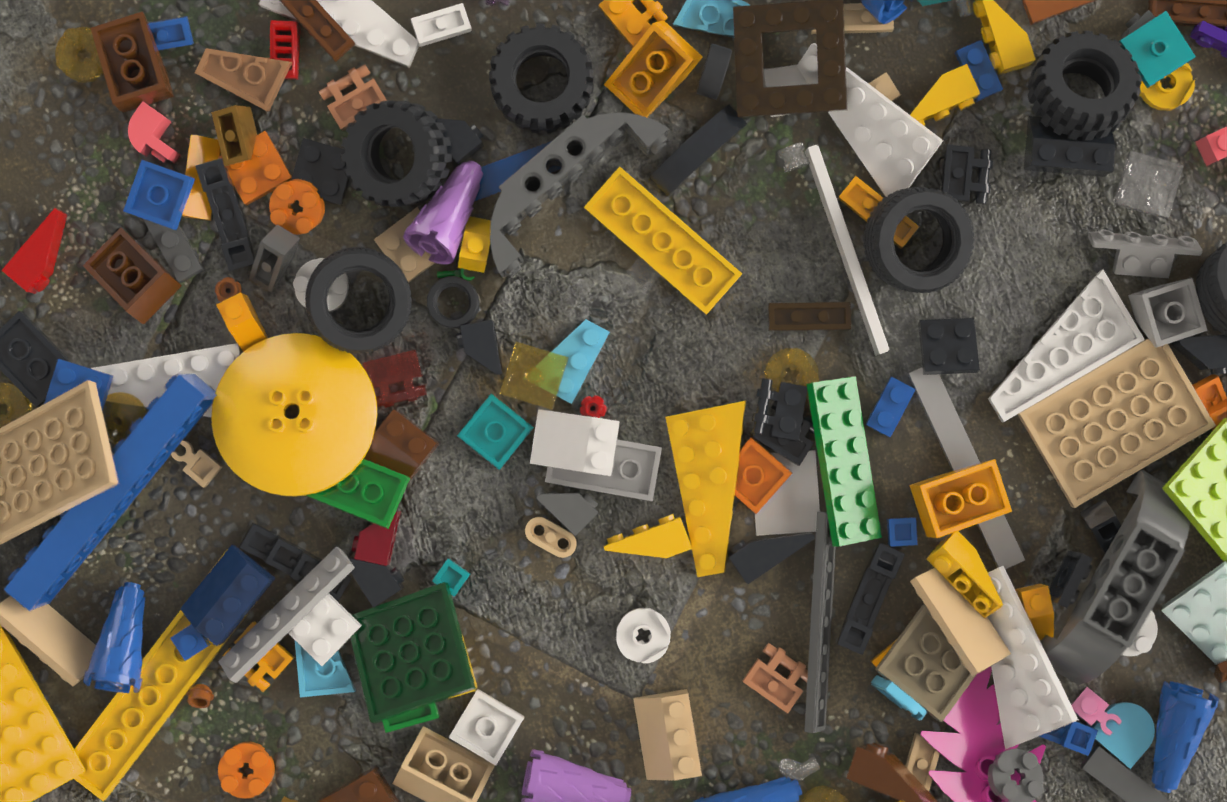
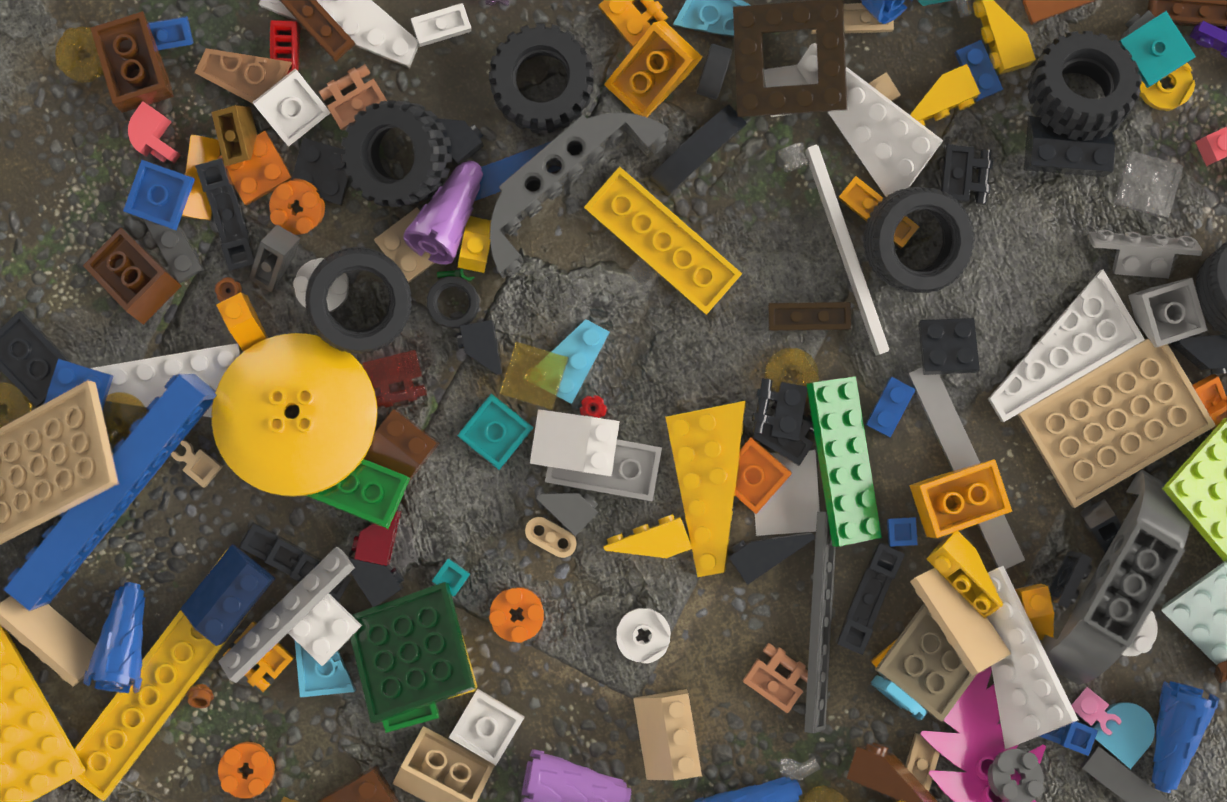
(38, 255): red slope -> none
(189, 642): blue plate -> none
(291, 107): none -> white plate
(501, 617): none -> orange plate

